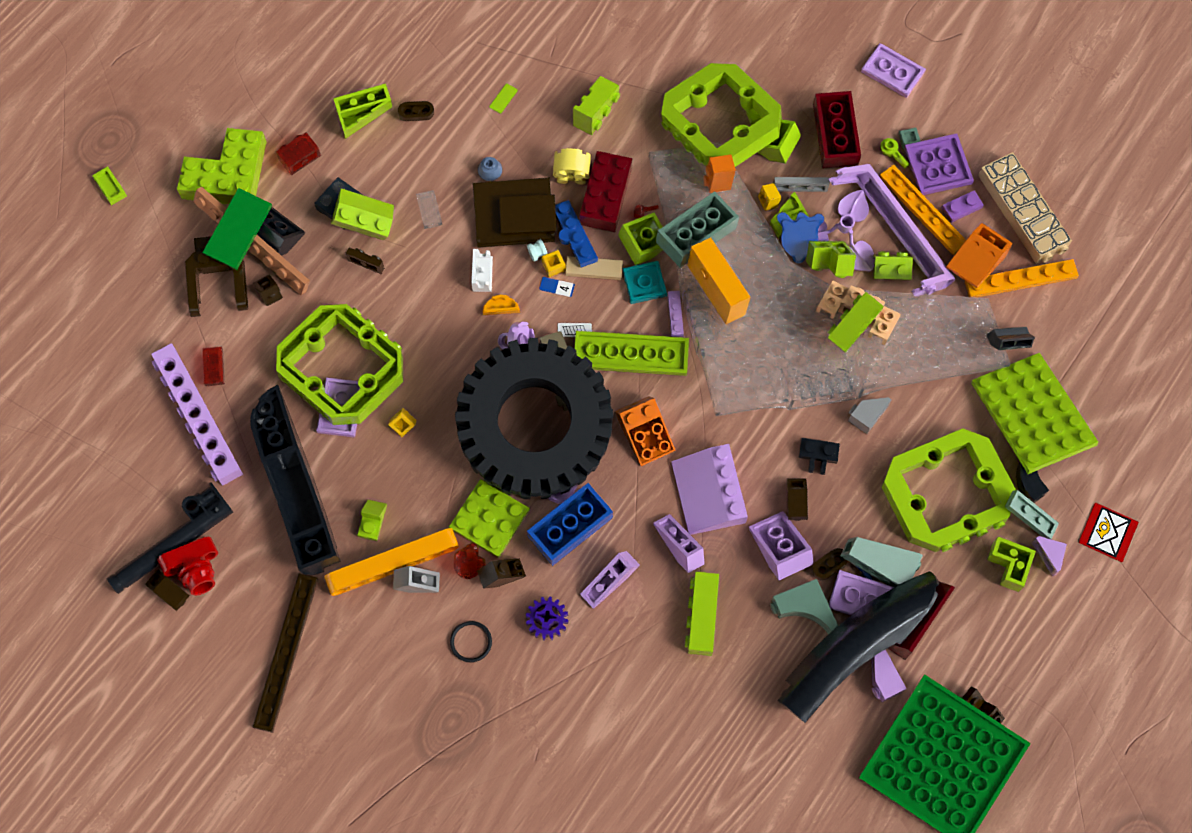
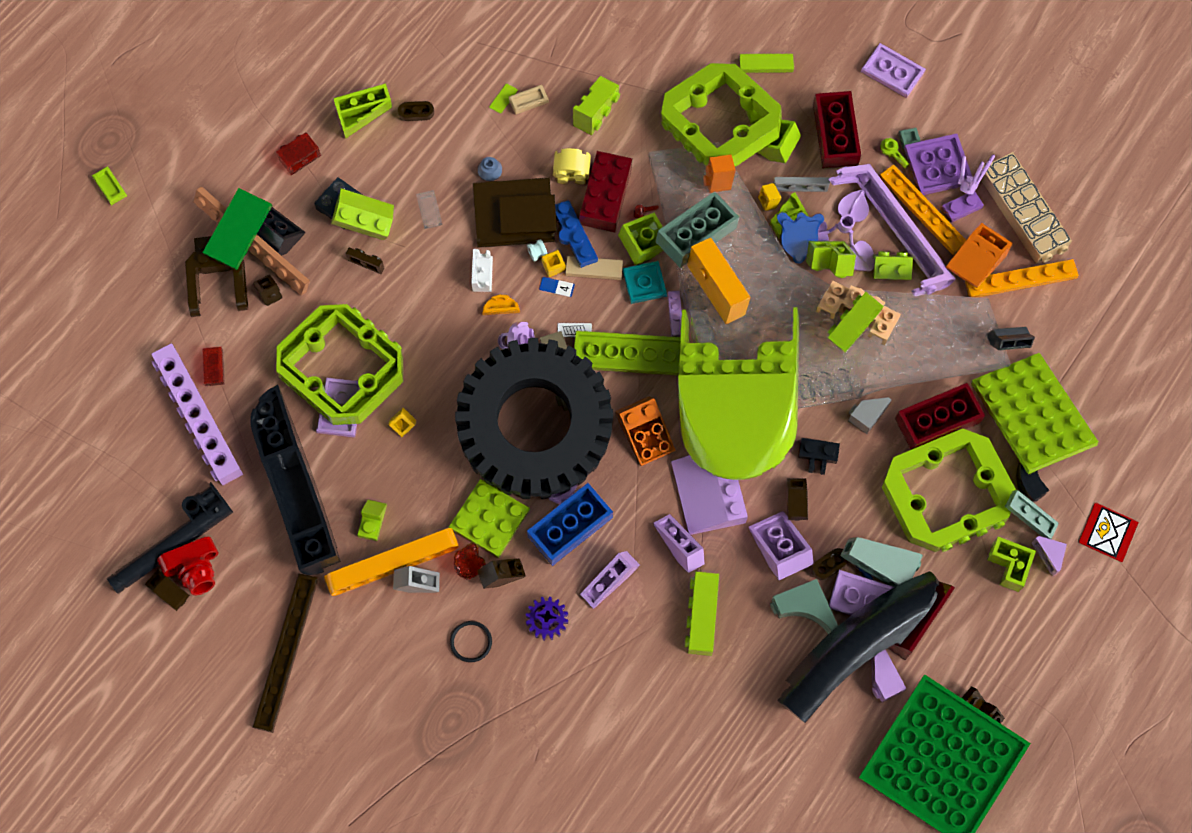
(236, 169): lime piece -> none
(528, 99): none -> tan tile
(738, 413): none -> lime windscreen
(766, 63): none -> lime tile
(939, 416): none -> dark red brick
(971, 183): none -> lavender plant

